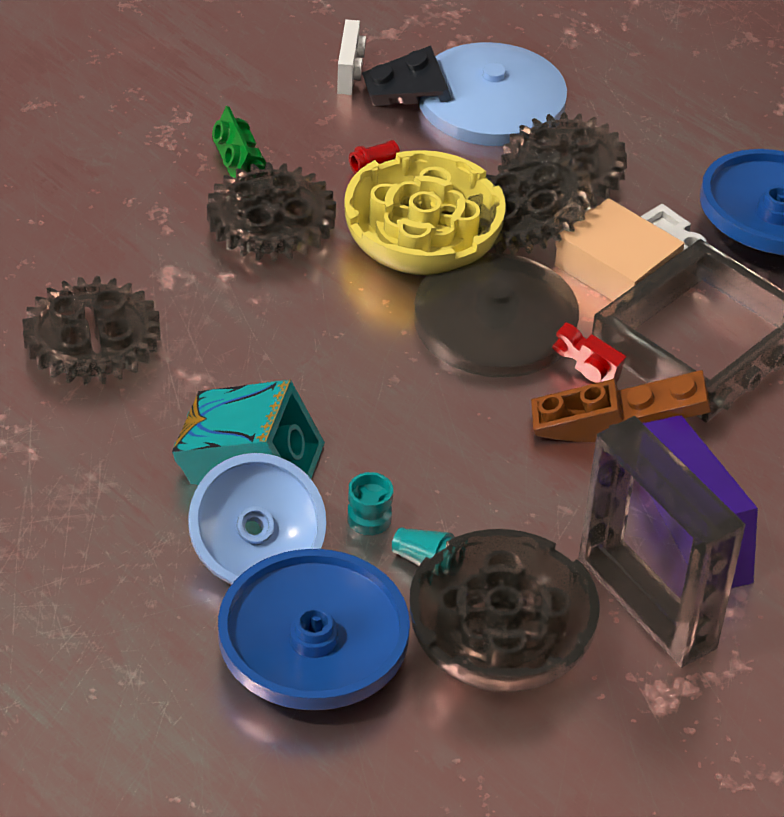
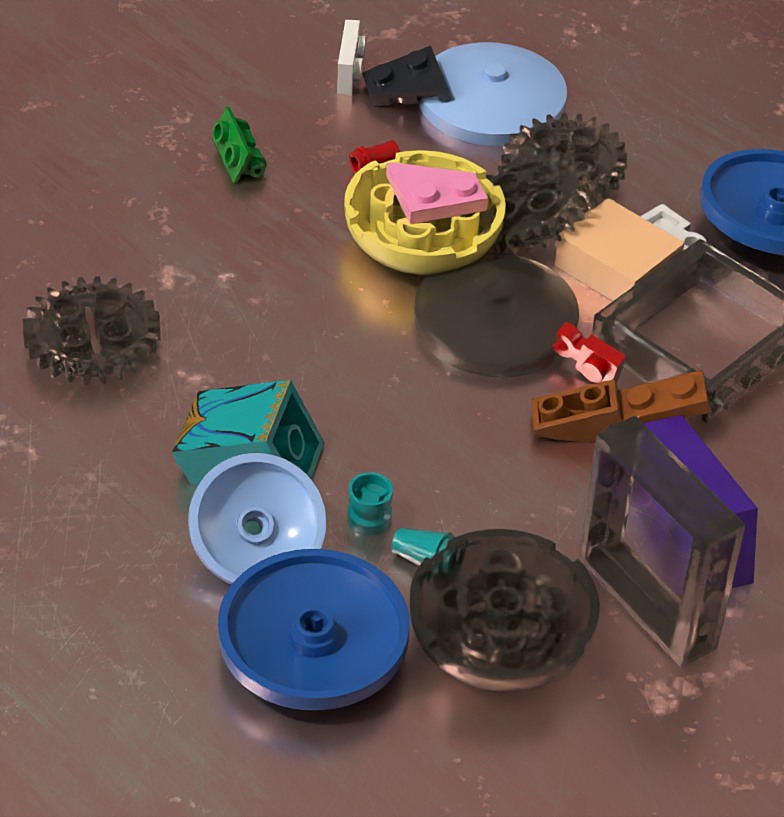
(271, 211): clear smoke gear -> none
(435, 192): none -> bright pink wing

